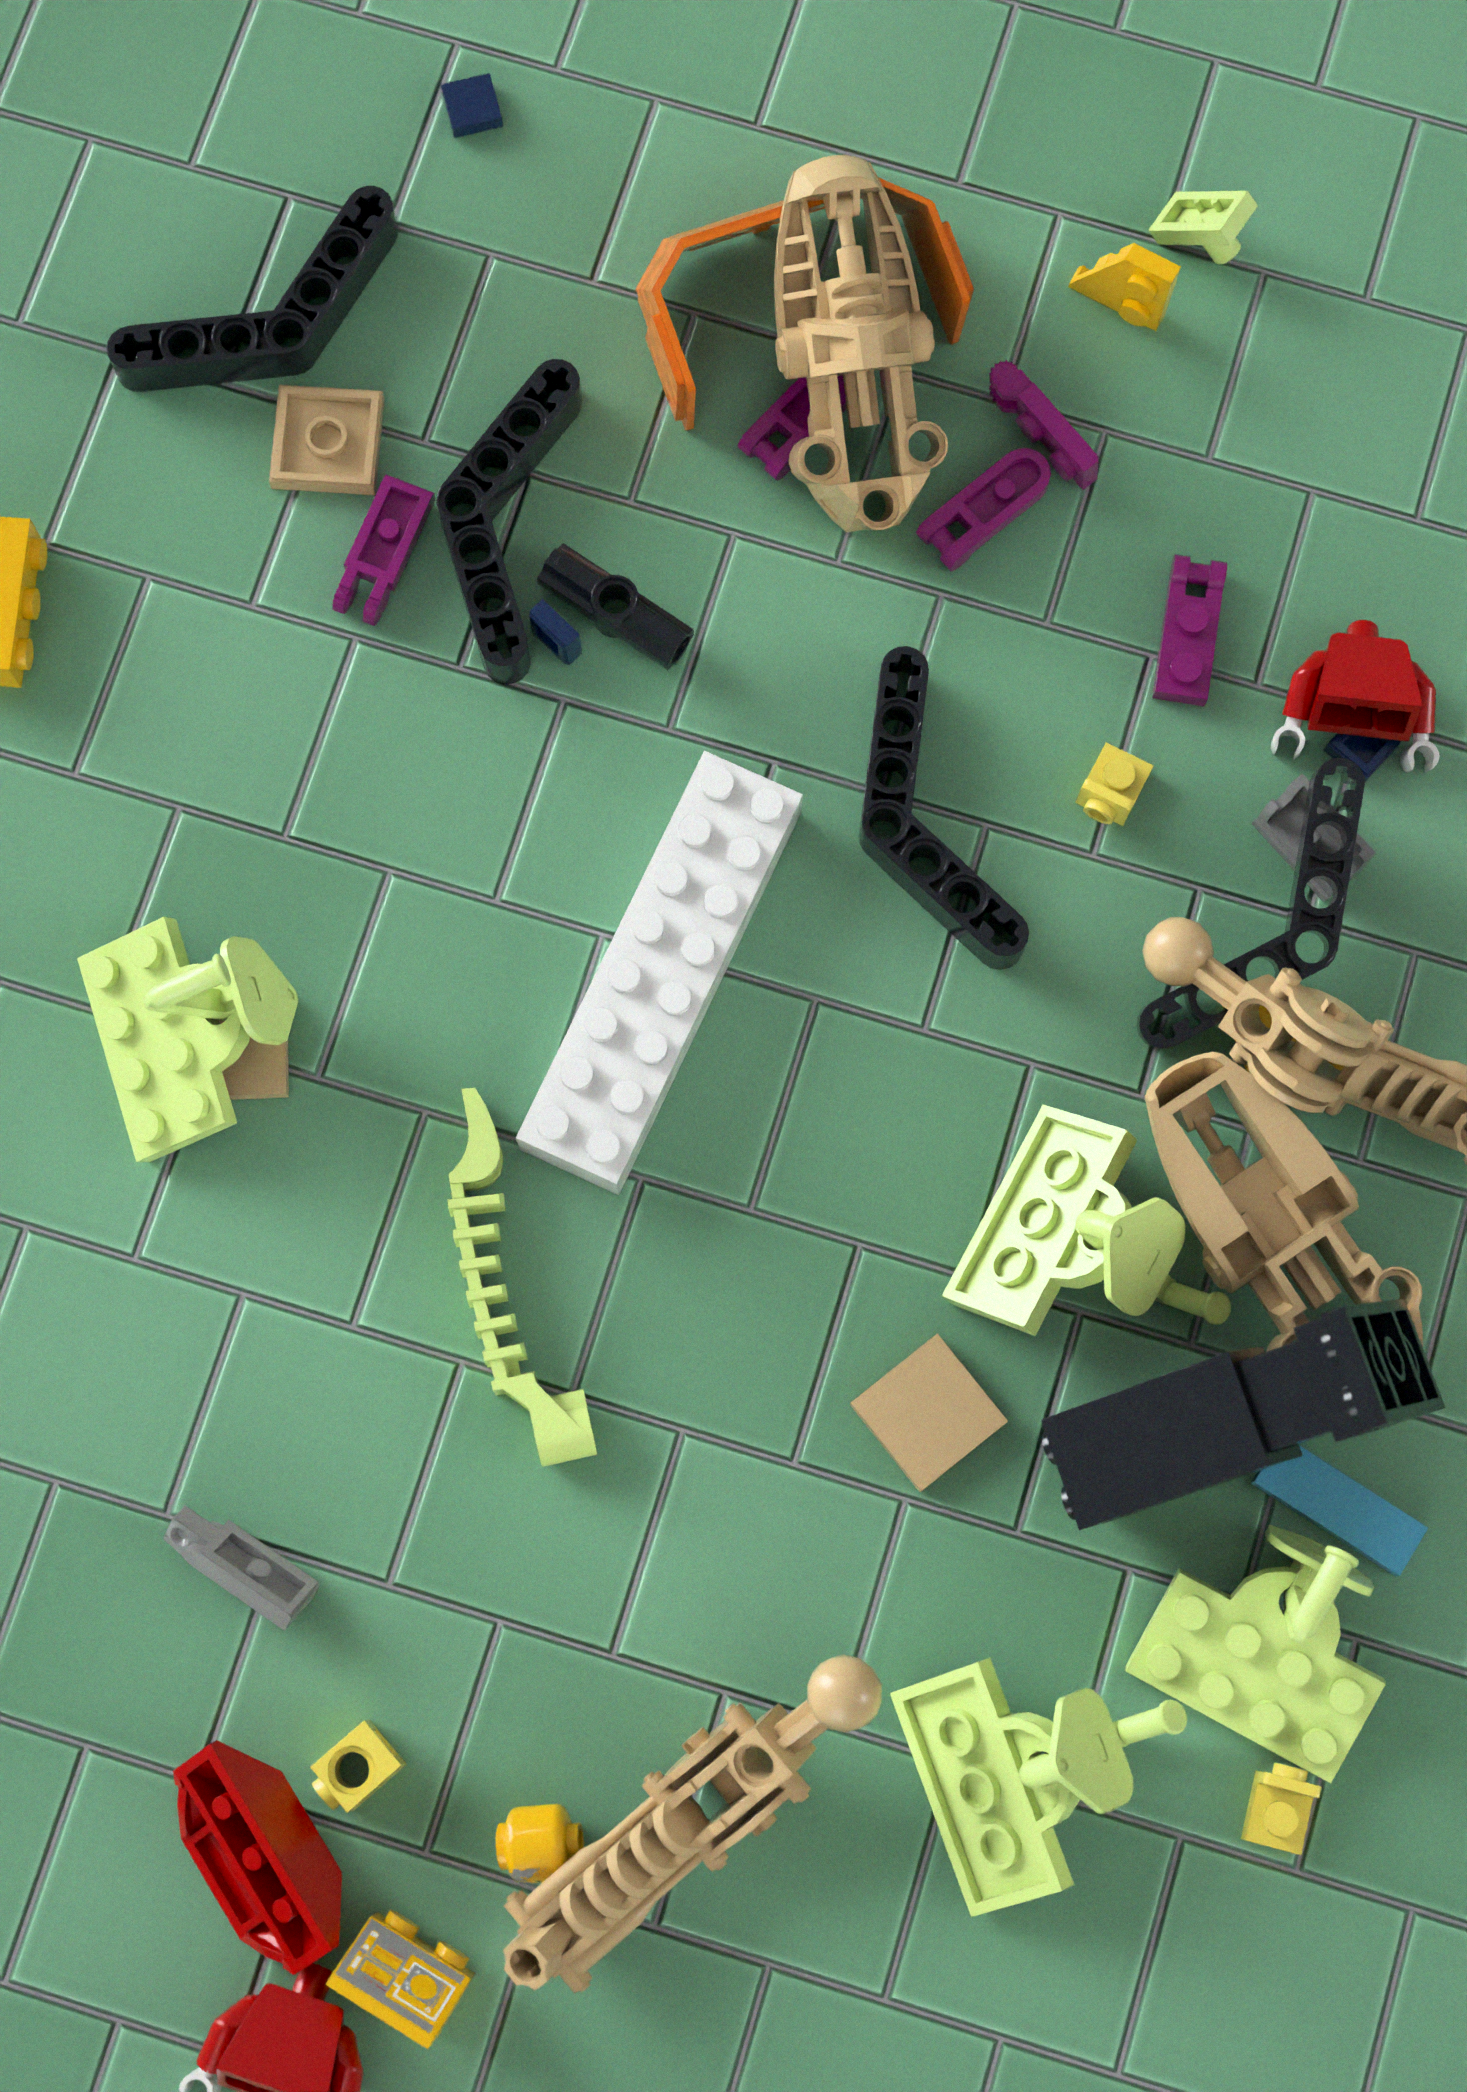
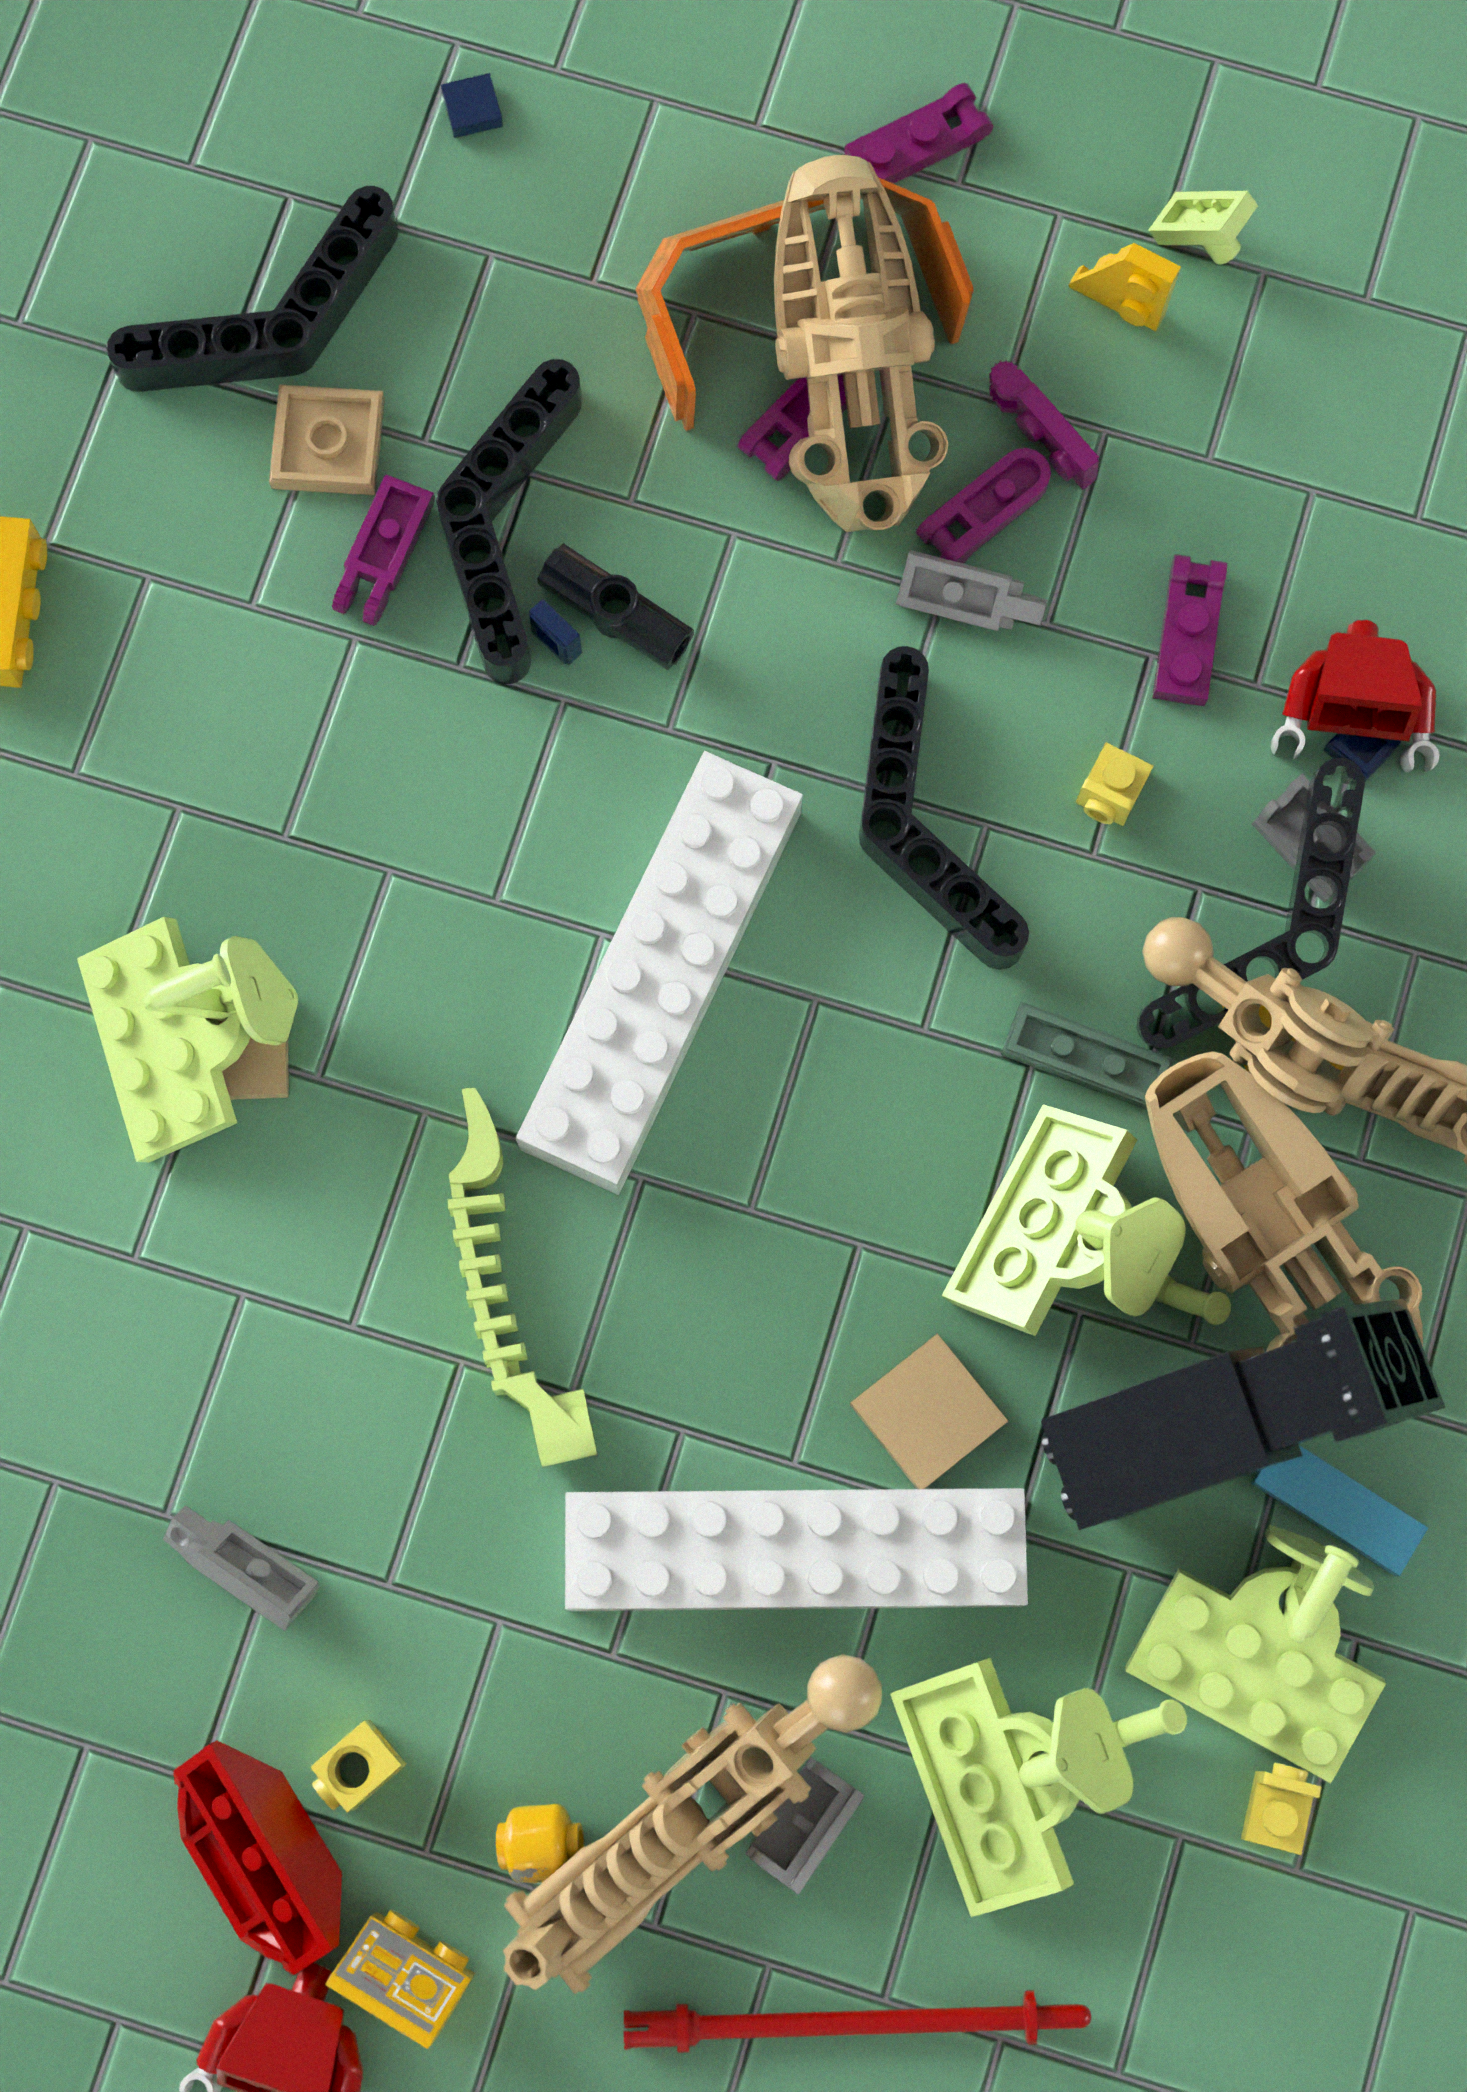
(686, 2027): none -> red bar
(795, 1549): none -> white brick
(807, 1829): none -> light grey hinge
(923, 136): none -> magenta plate
(966, 593): none -> light grey hinge
(1083, 1055): none -> sand green tile

